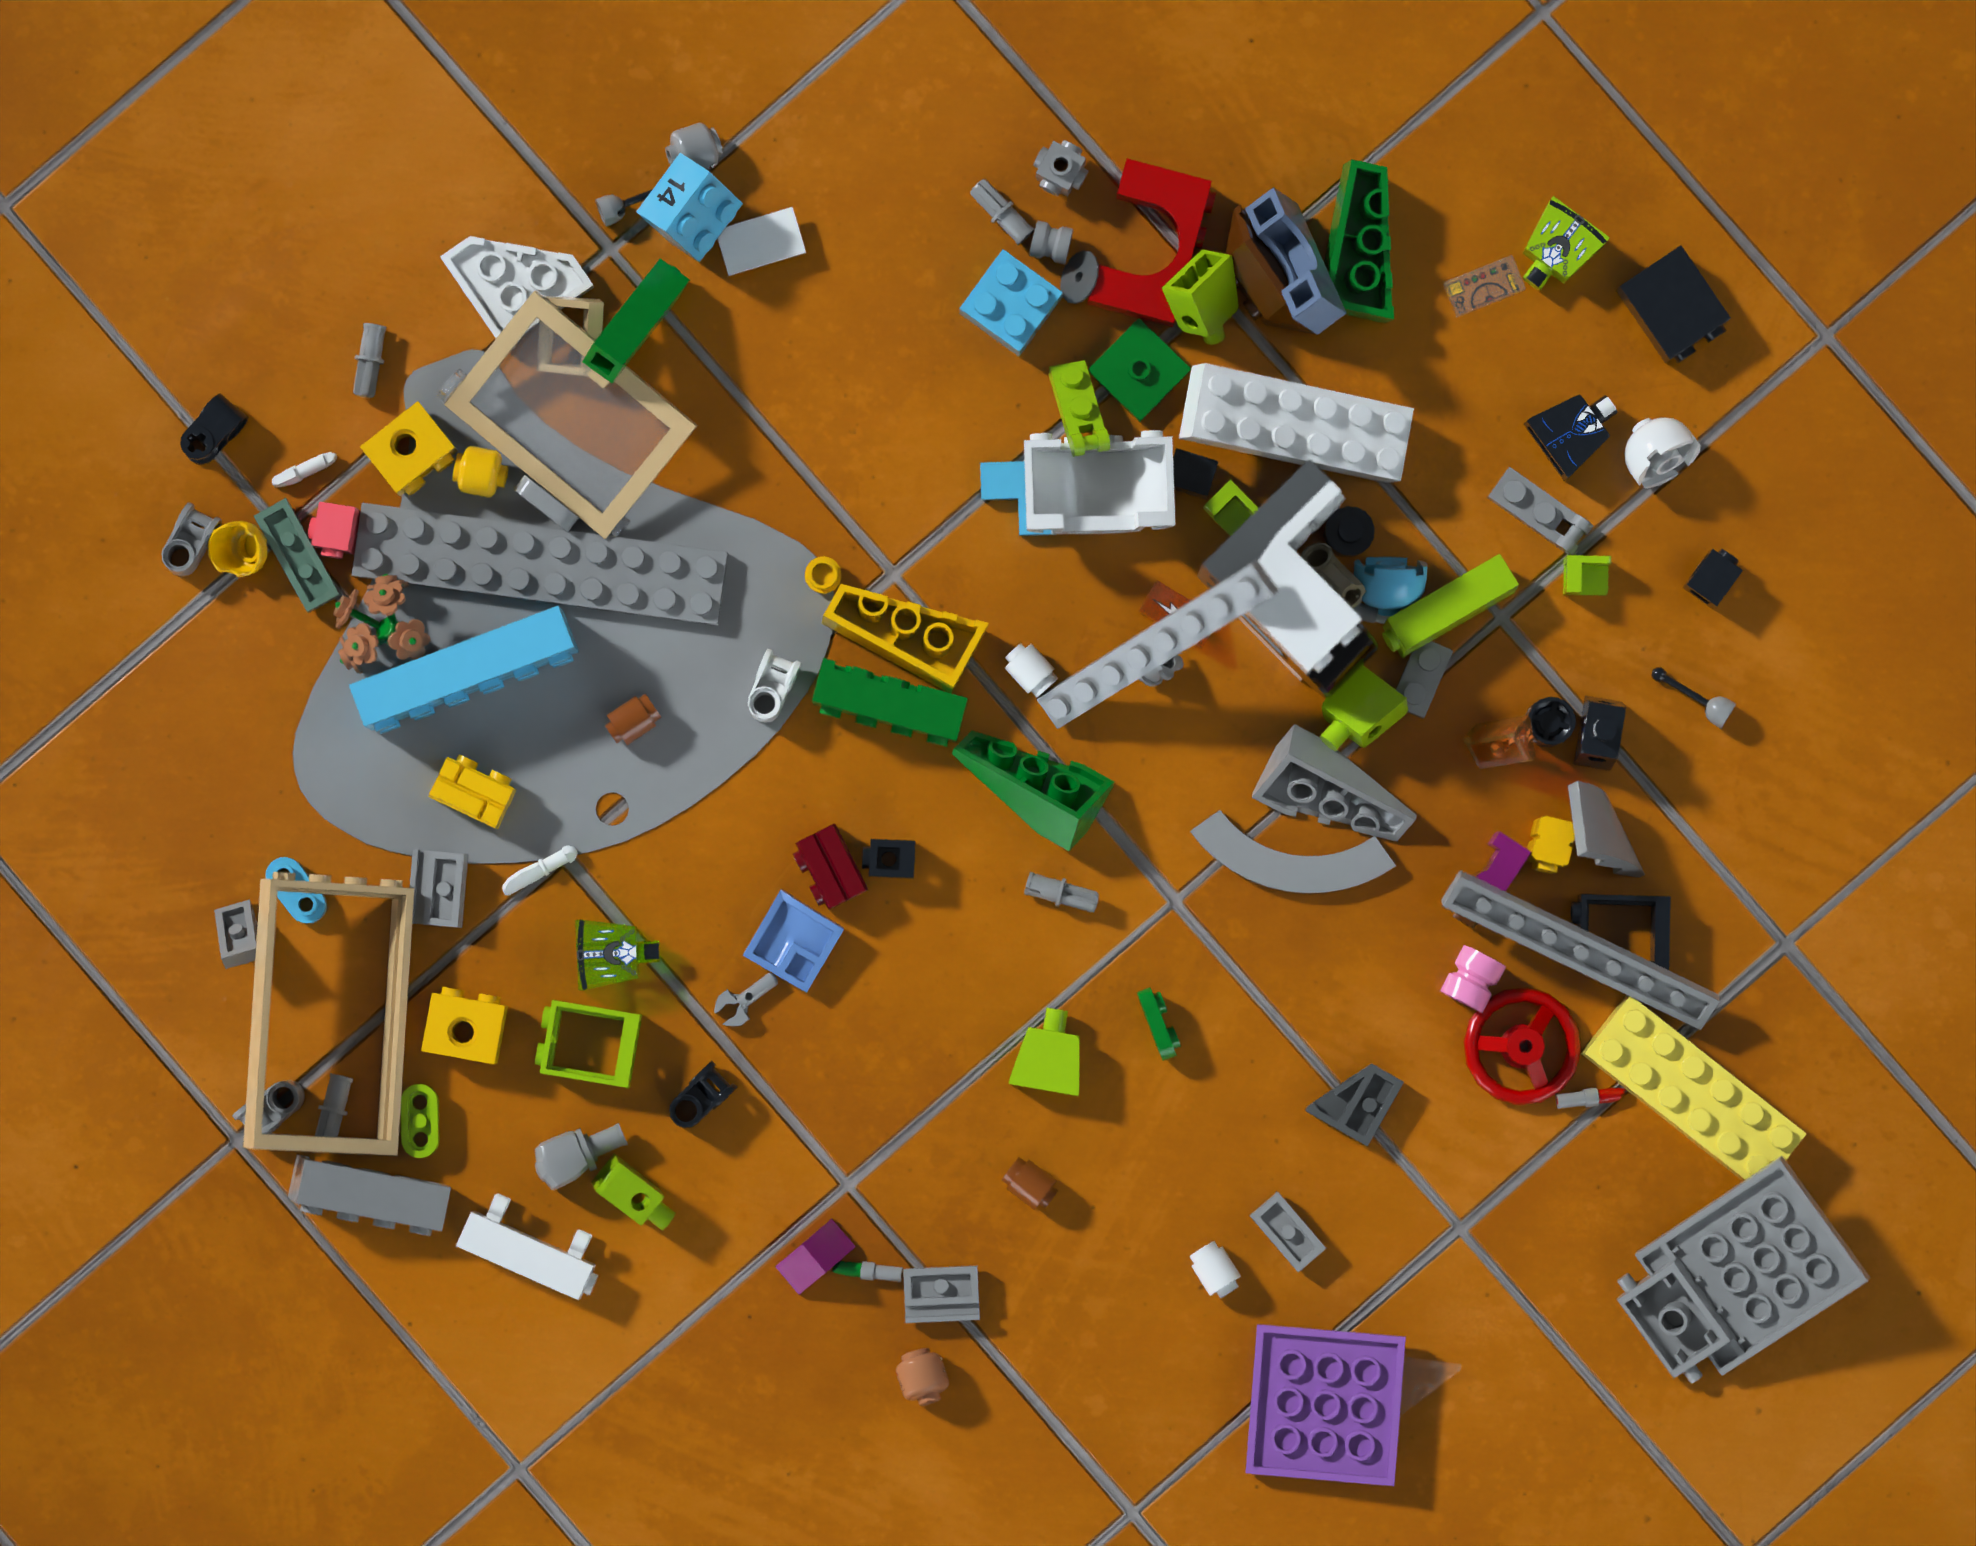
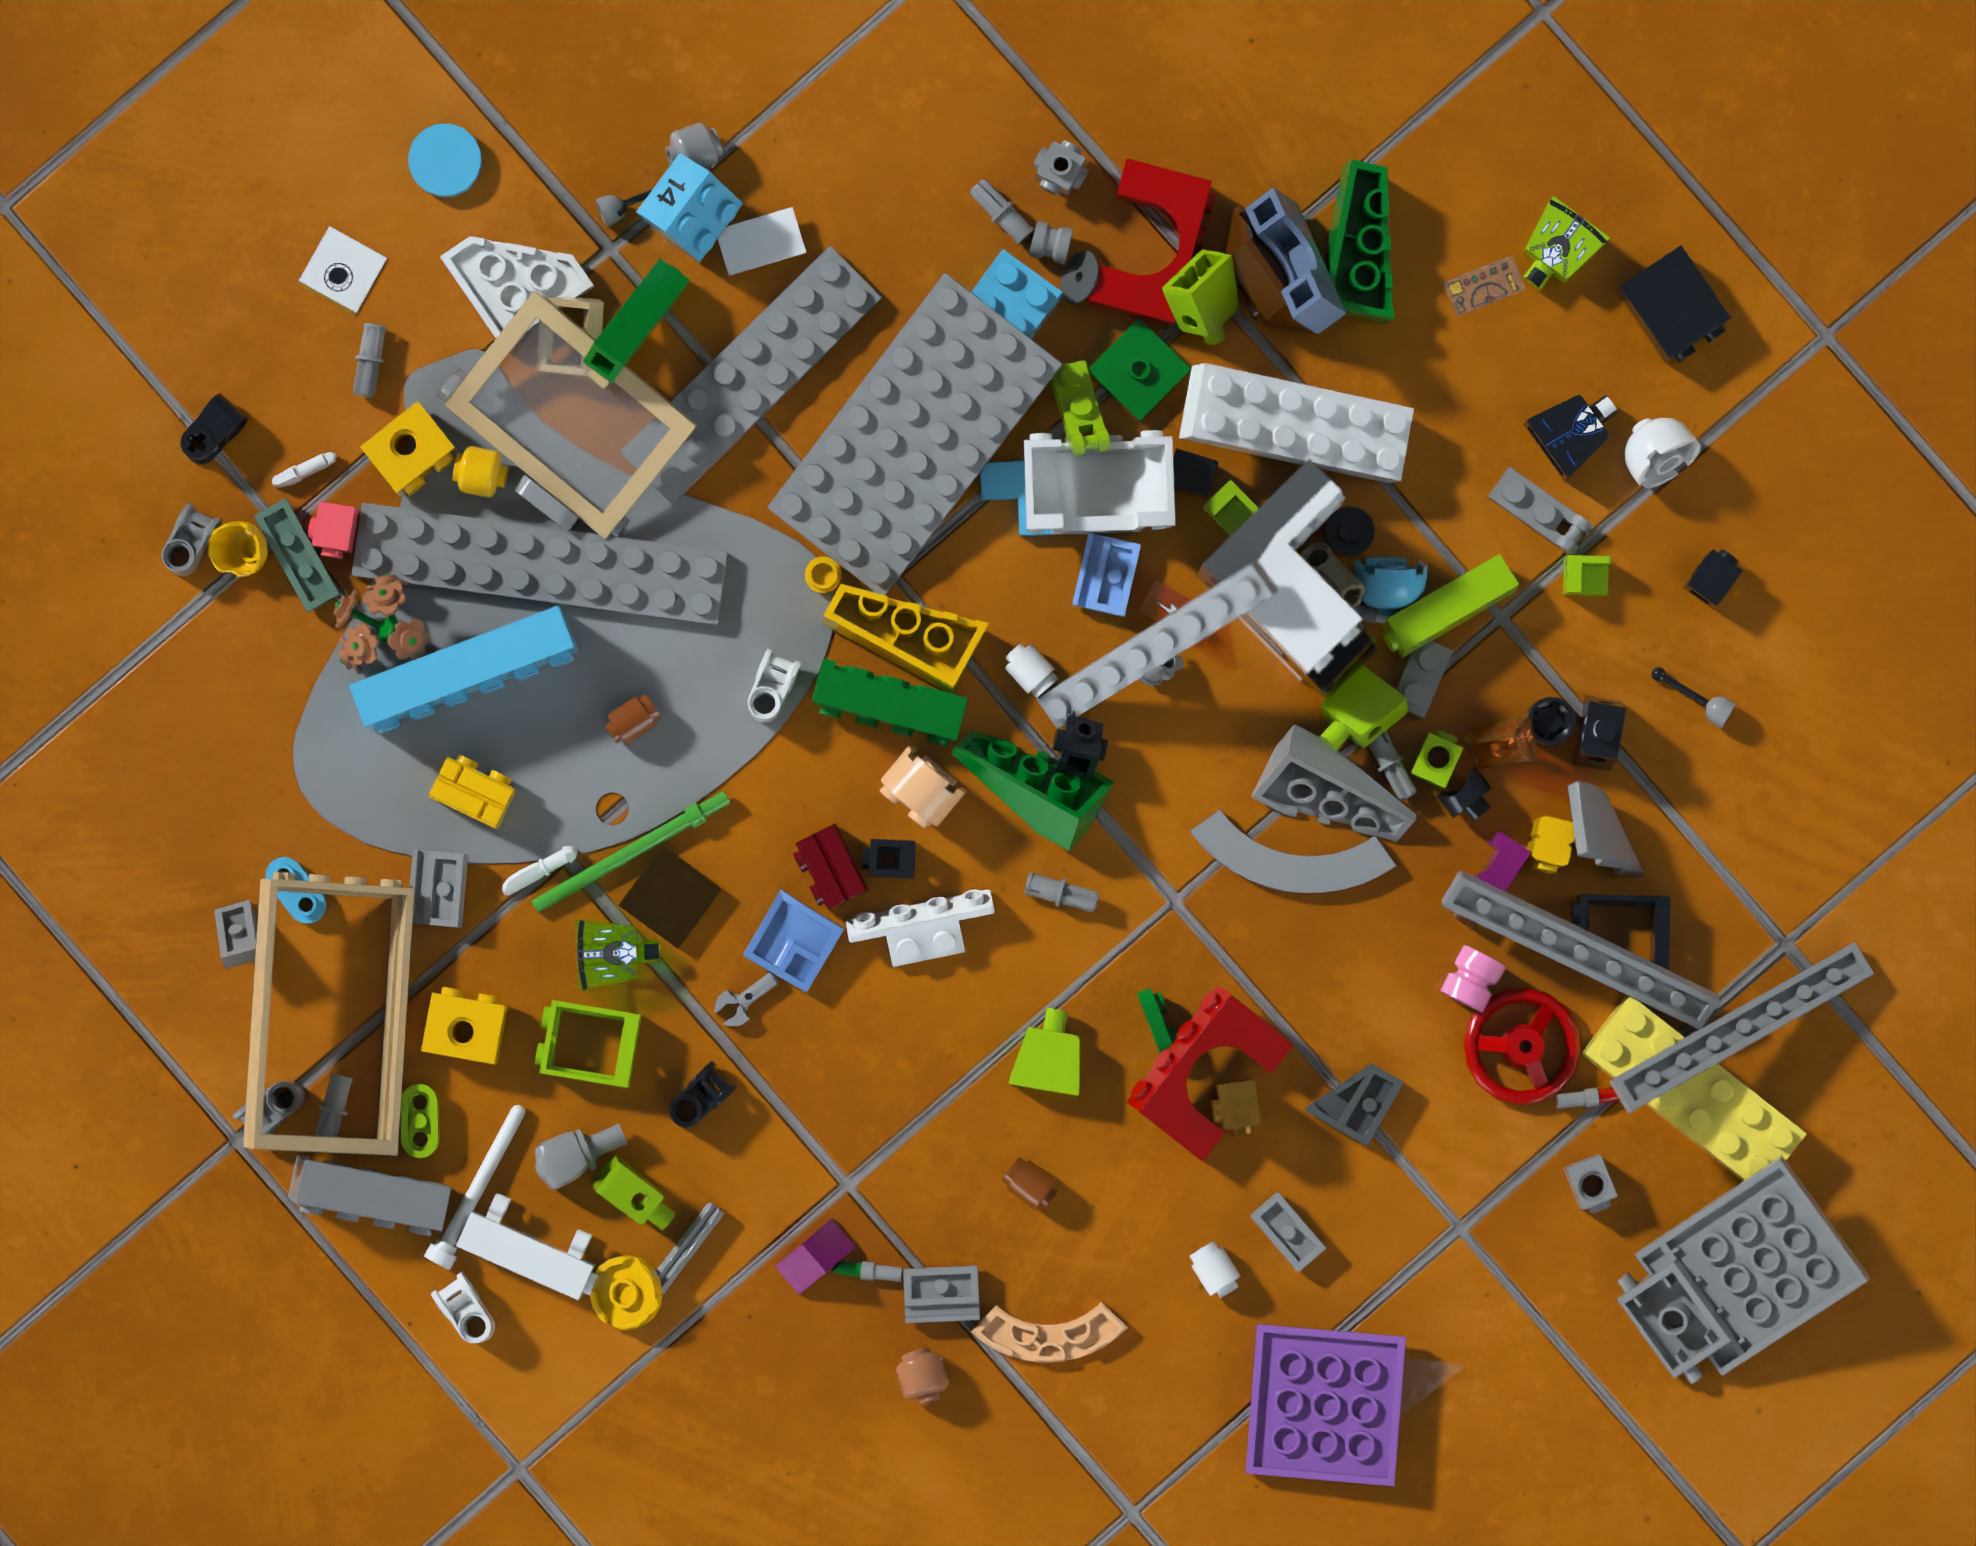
(342, 270): none -> white sticker
(443, 1250): none -> white piece
(445, 160): none -> medium azure tile
(463, 1308): none -> white piece
(626, 1292): none -> yellow tile
(670, 897): none -> dark brown tile
(688, 1244): none -> light grey axle
(694, 816): none -> bright green bar
(765, 365): none -> light grey plate
(914, 435): none -> light grey plate
(921, 787): none -> light nougat brick
(922, 929): none -> white bracket
(1049, 1342): none -> light nougat tile
(1079, 747): none -> black brick
(1106, 574): none -> light blue plate
(1218, 1023): none -> red arch
(1237, 1107): none -> pearl gold brick
(1392, 766): none -> light grey axle
(1436, 776): none -> lime brick
(1469, 798): none -> black piece
(1579, 1171): none -> light grey brick
(1741, 1028): none -> light grey plate

